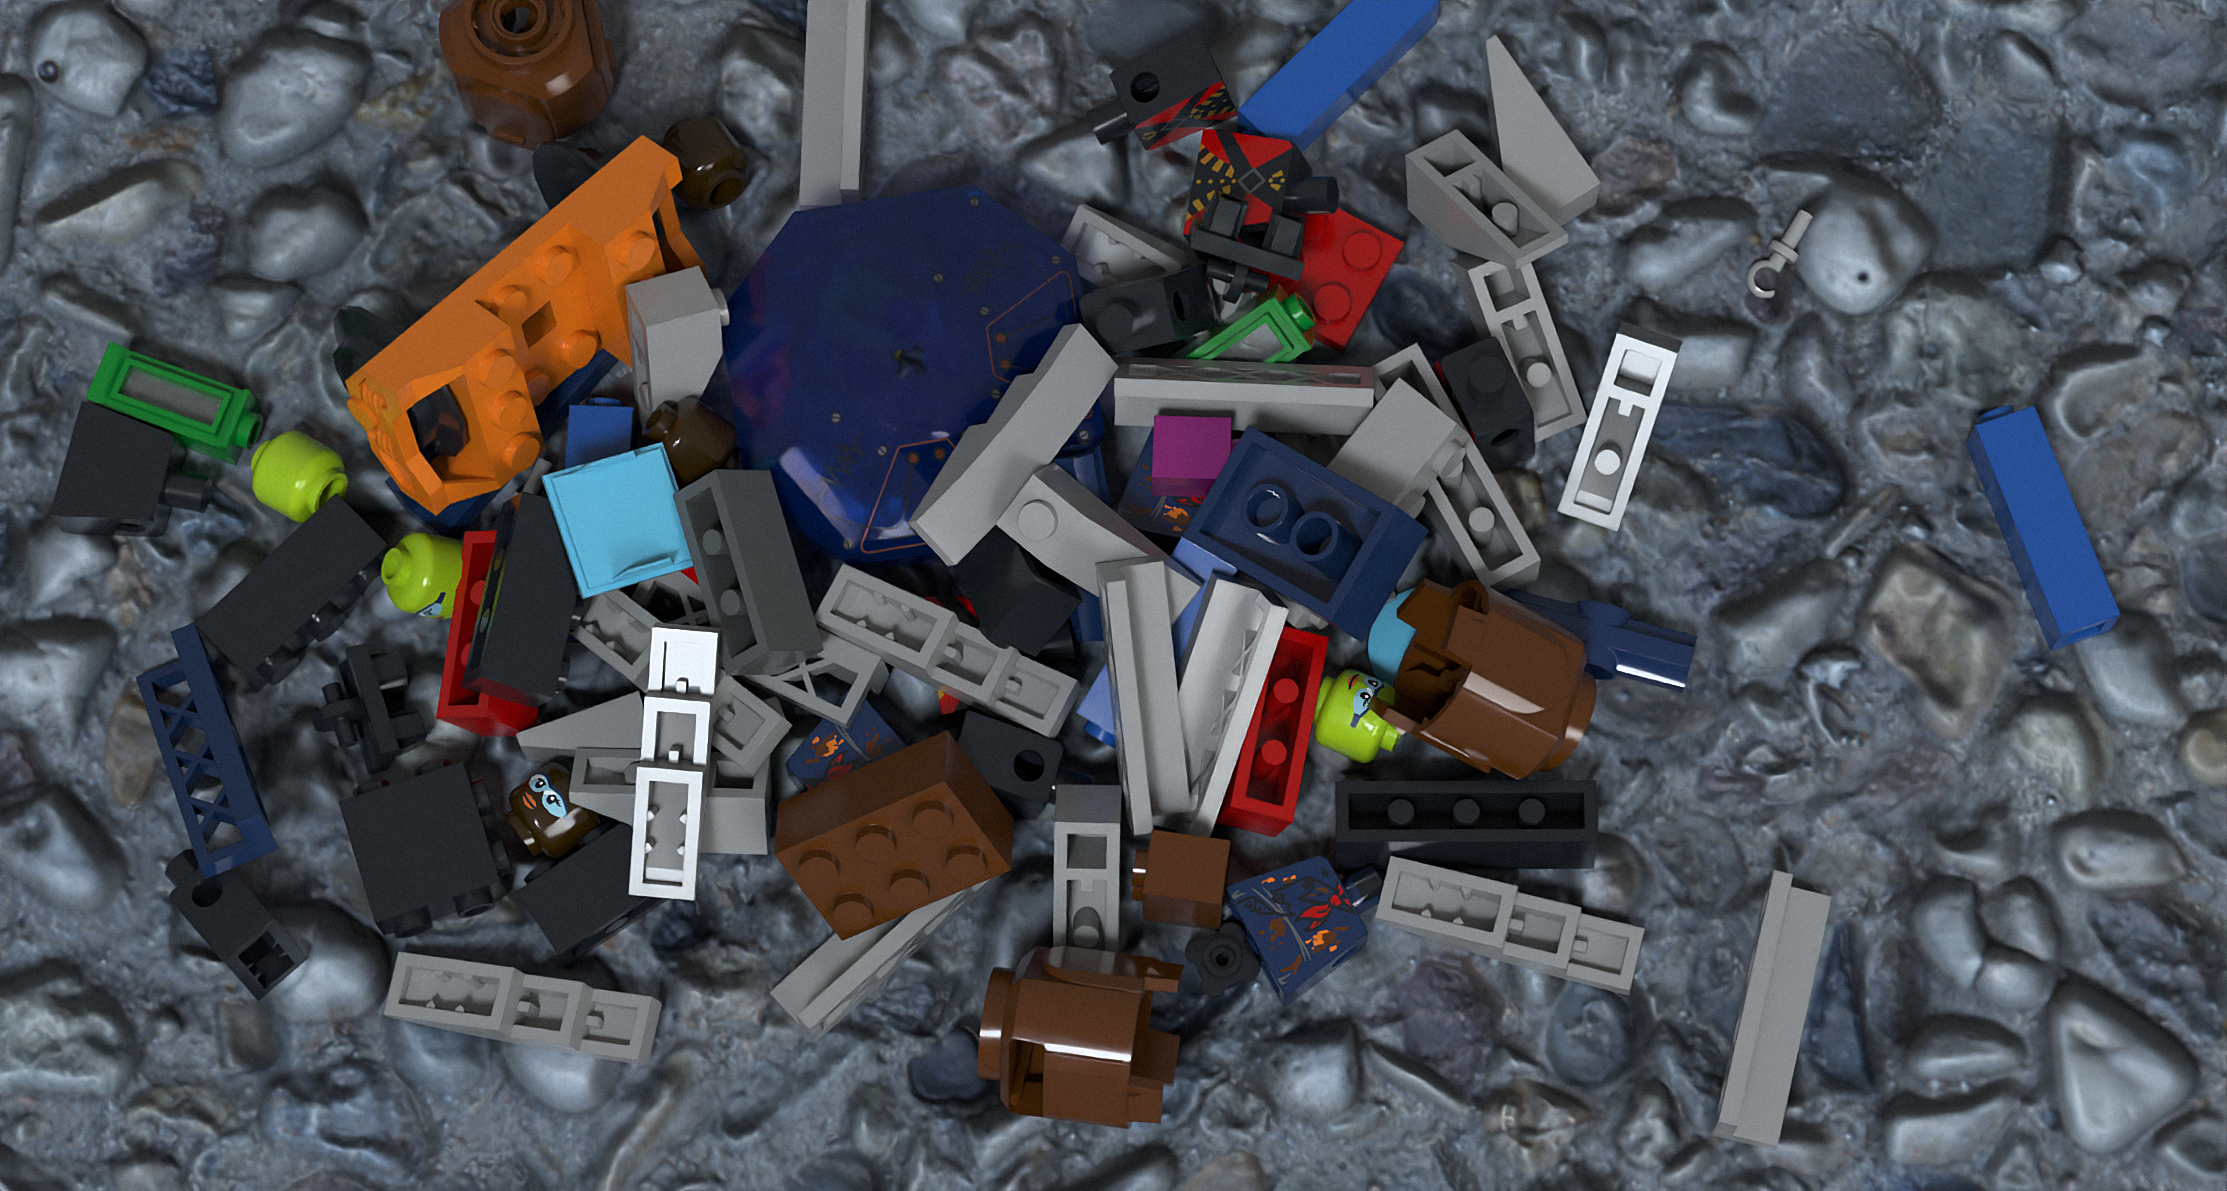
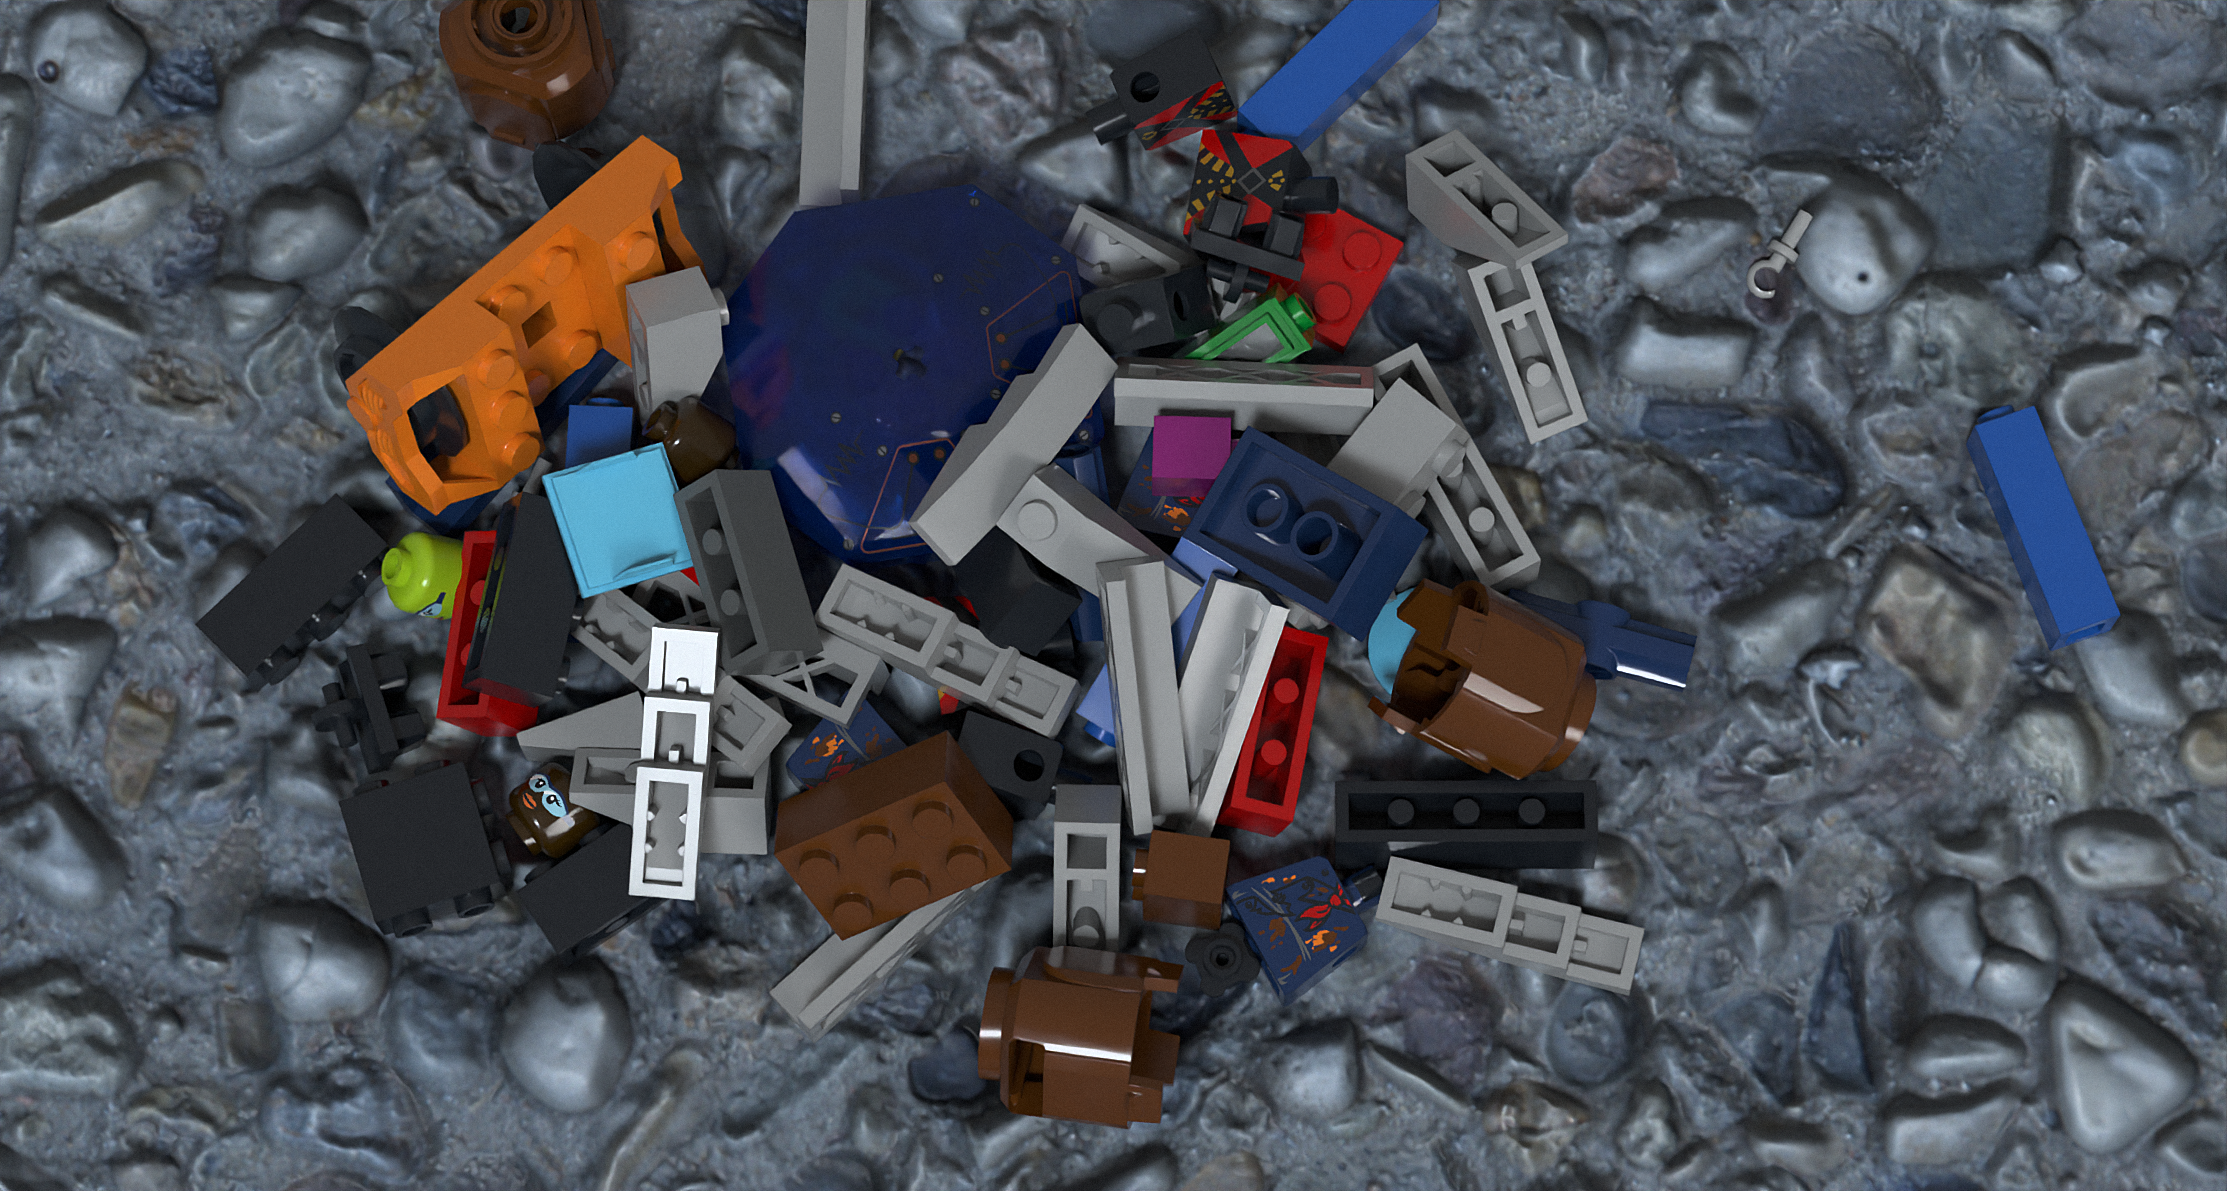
(123, 478): black torso -> none
(188, 406): green window -> none
(222, 745): dark blue fence -> none
(234, 924): black torso -> none
(297, 474): lime head -> none
(522, 1008): light grey slope -> none
(710, 162): dark brown head -> none
(1345, 721): lime head -> none
(1489, 402): black torso -> none
(1531, 142): light grey slope -> none
(1619, 425): slope -> none
(1771, 1014): light grey fence -> none

